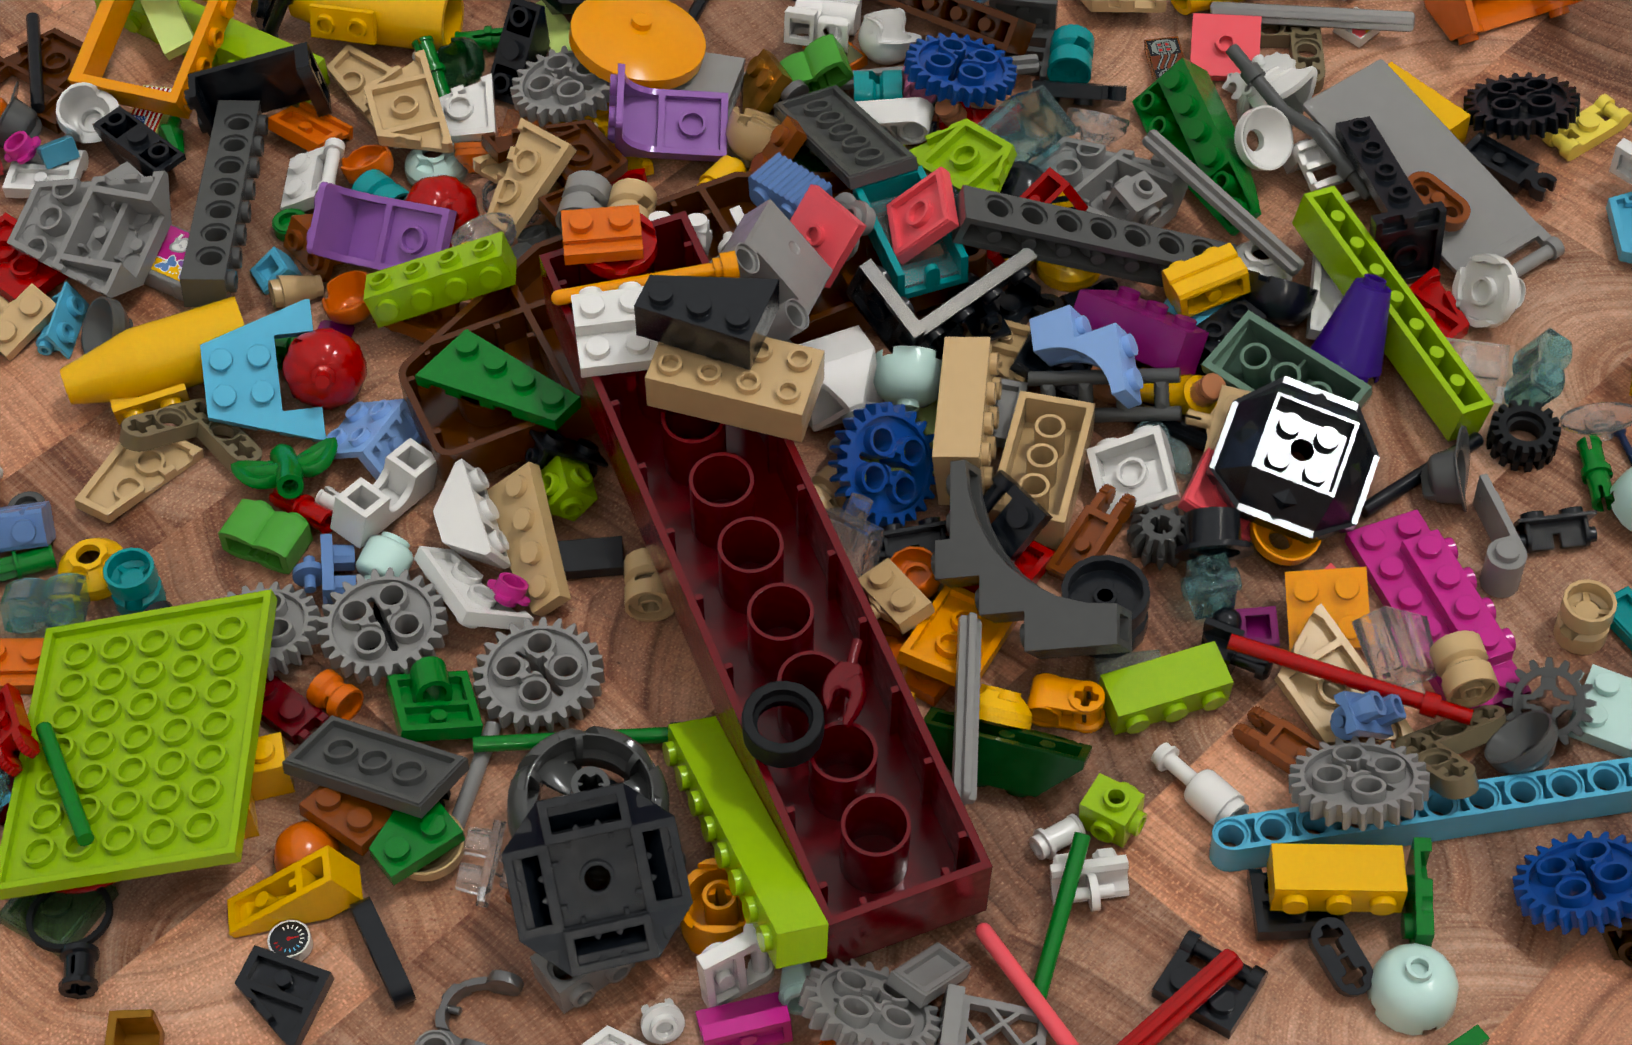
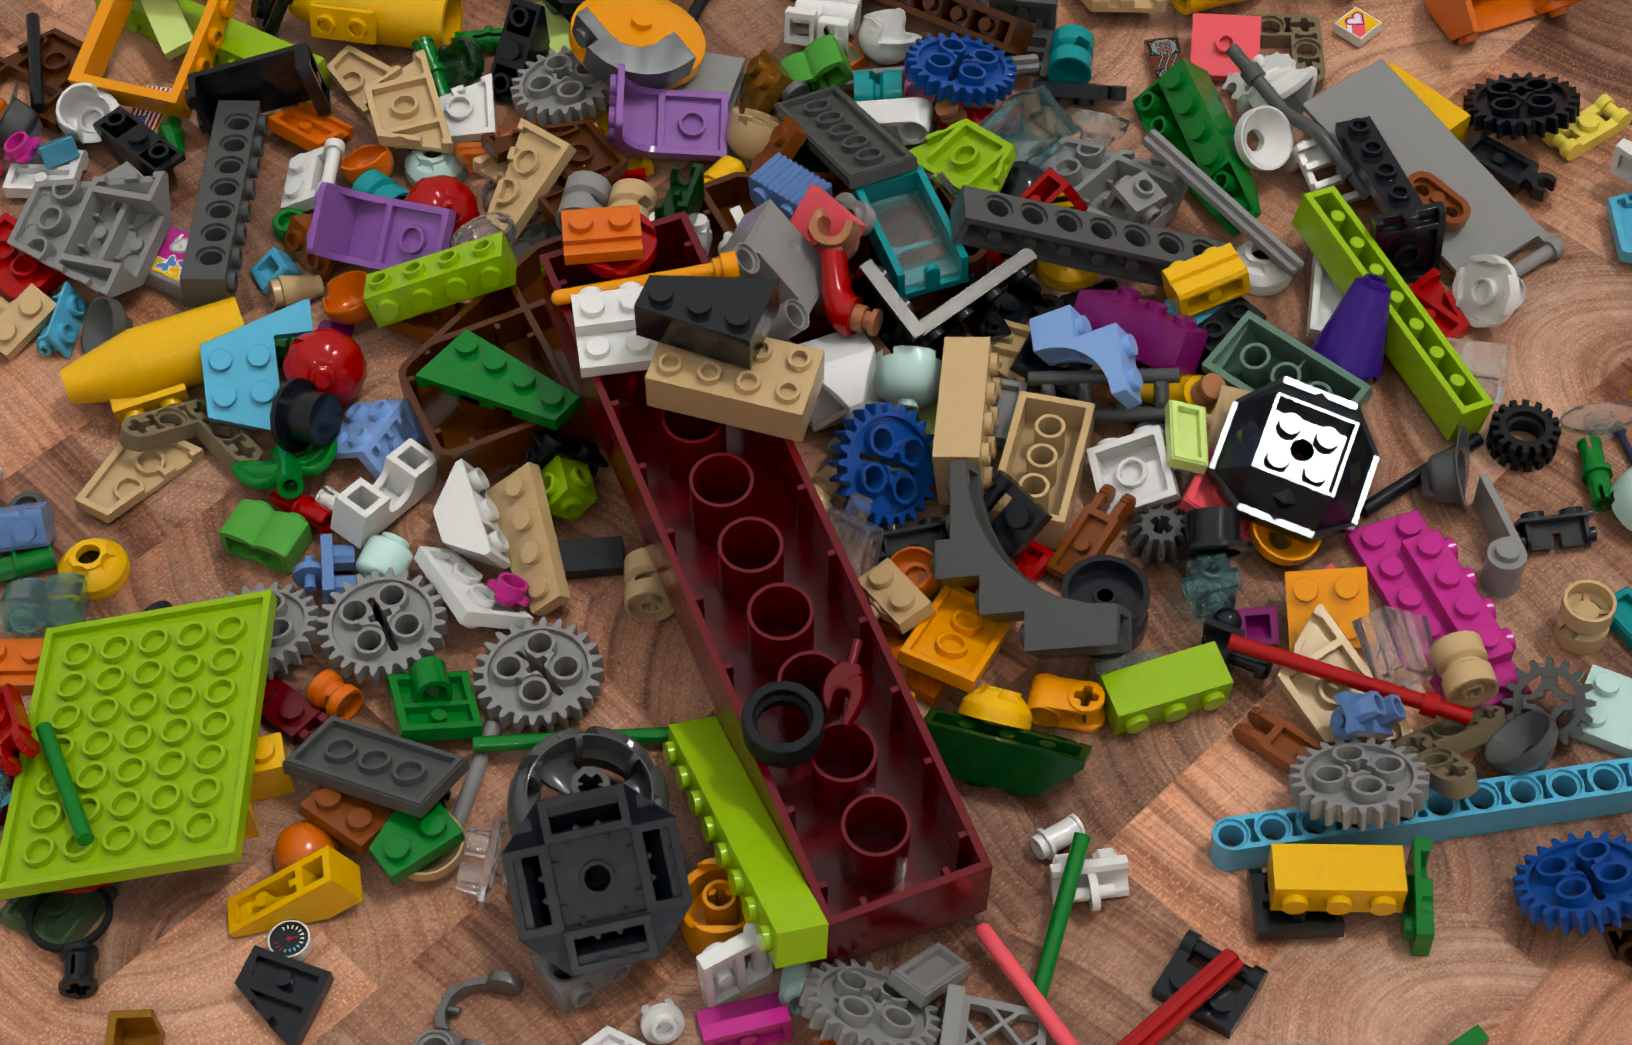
(133, 580): teal wheel -> none
(304, 416): none -> black piece
(382, 952): black beam -> none
(646, 66): none -> arch
(683, 194): none -> dark green hinge
(840, 304): none -> piece
(922, 215): coral plate -> none
(967, 707): light grey axle -> none
(1112, 810): lime brick -> none
(1186, 436): none -> yellowish green tile
(1204, 790): white piece -> none
(1280, 300): black cylinder -> none
(1320, 16): light grey axle -> none
(1349, 951): black beam -> none
(1413, 989): light aqua cylinder -> none
(1539, 369): clear light blue brick -> none

